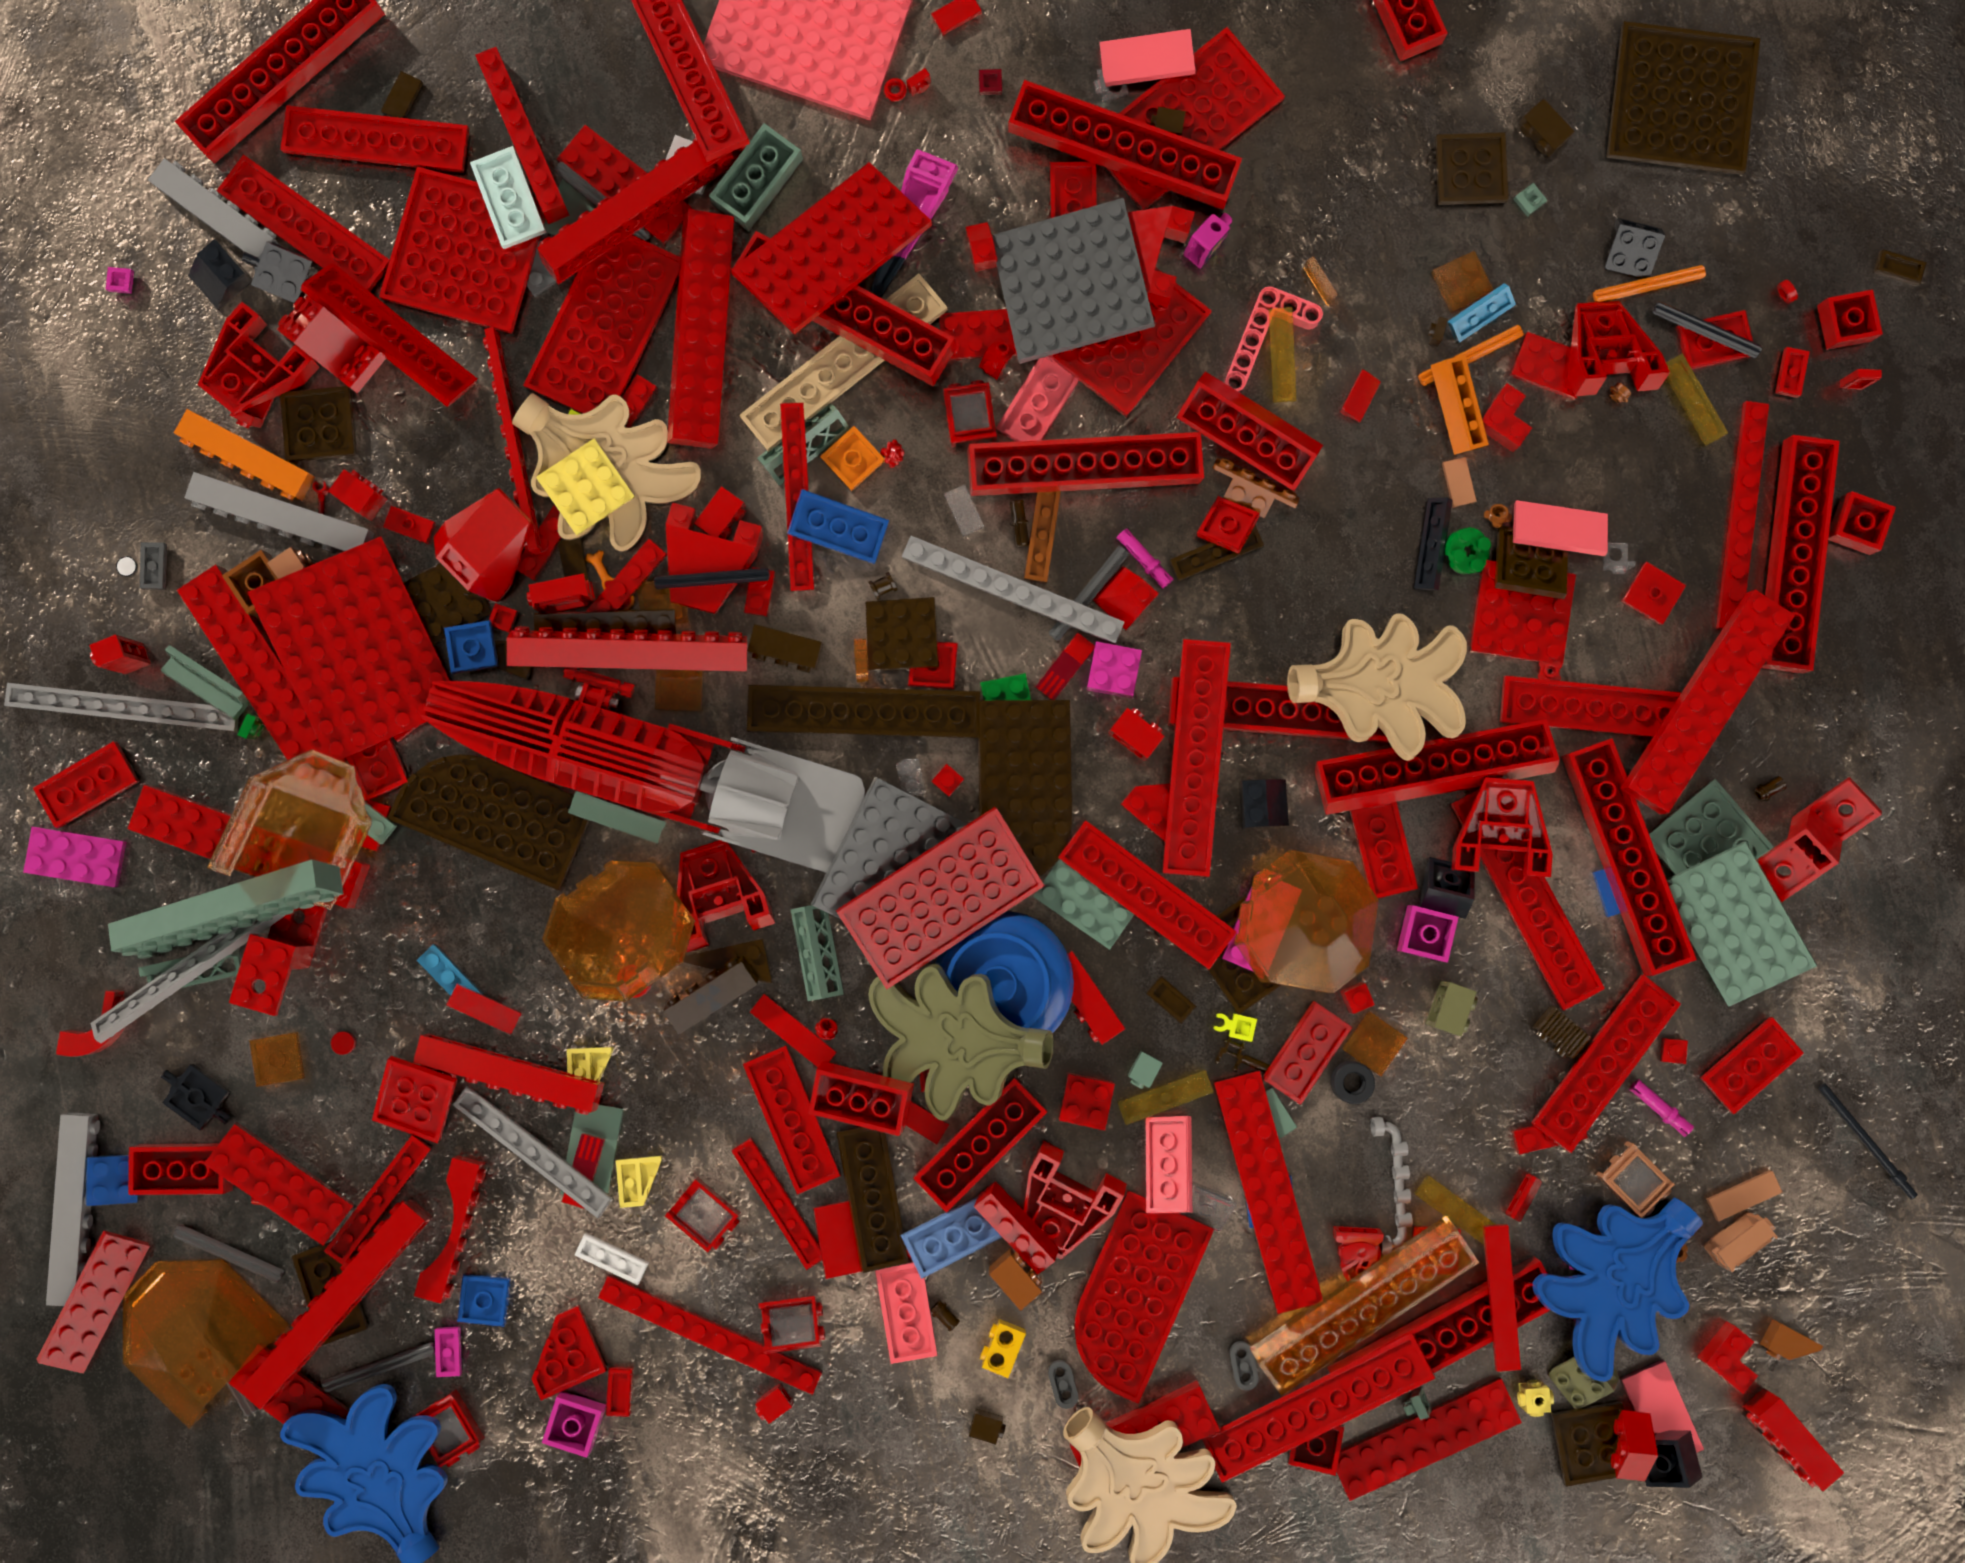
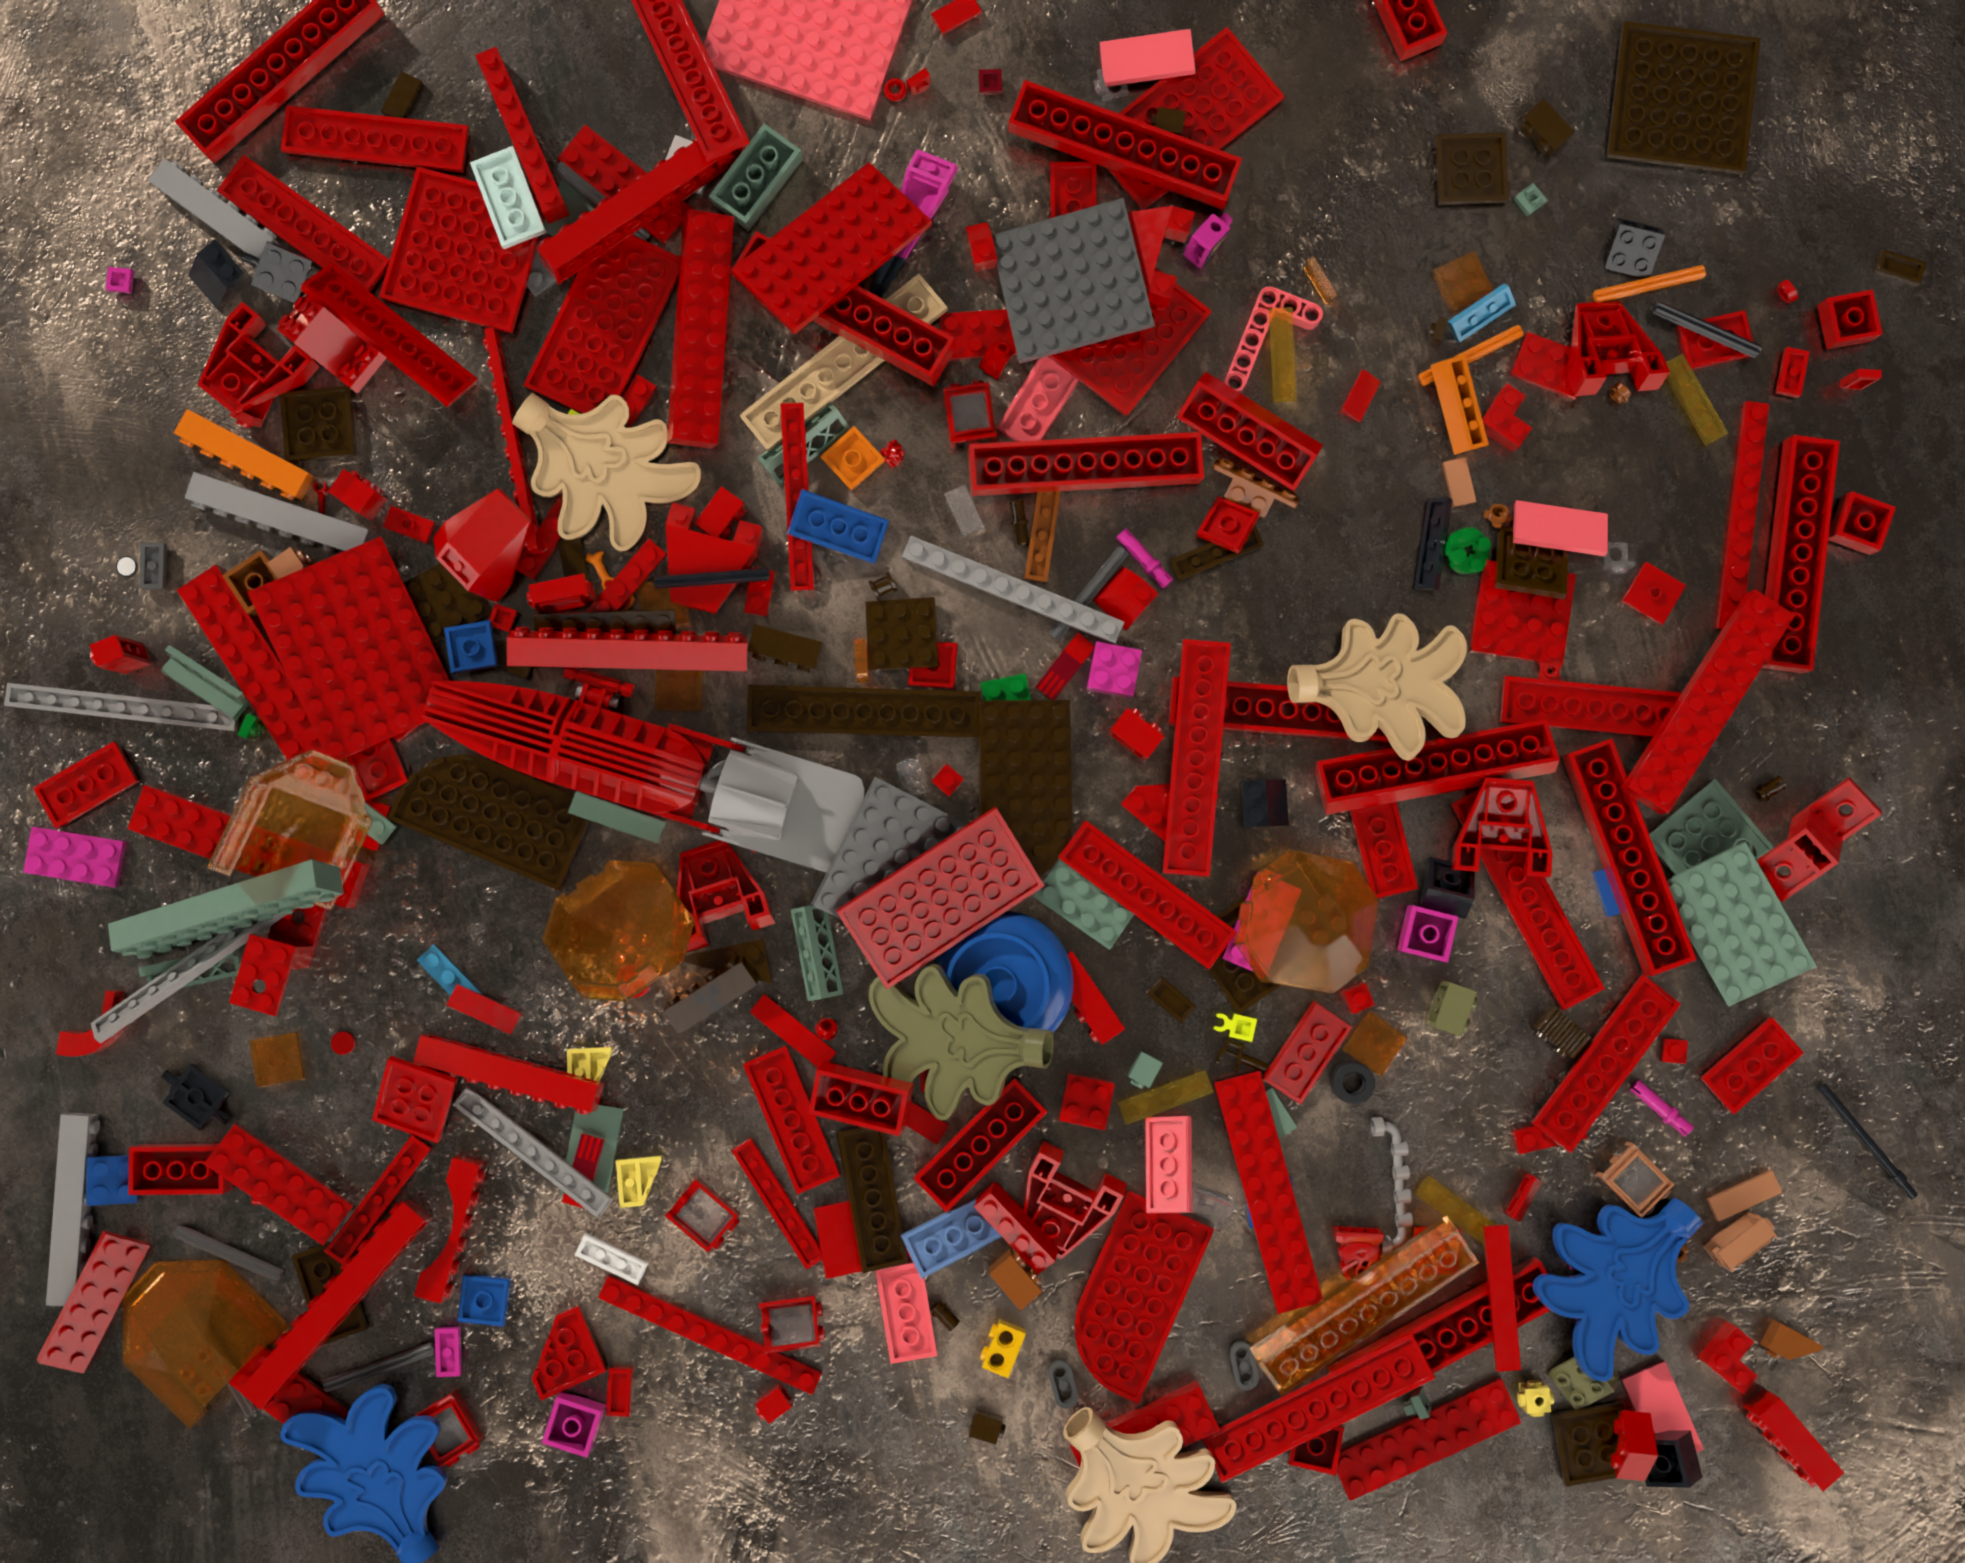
(585, 487): light yellow plate -> none

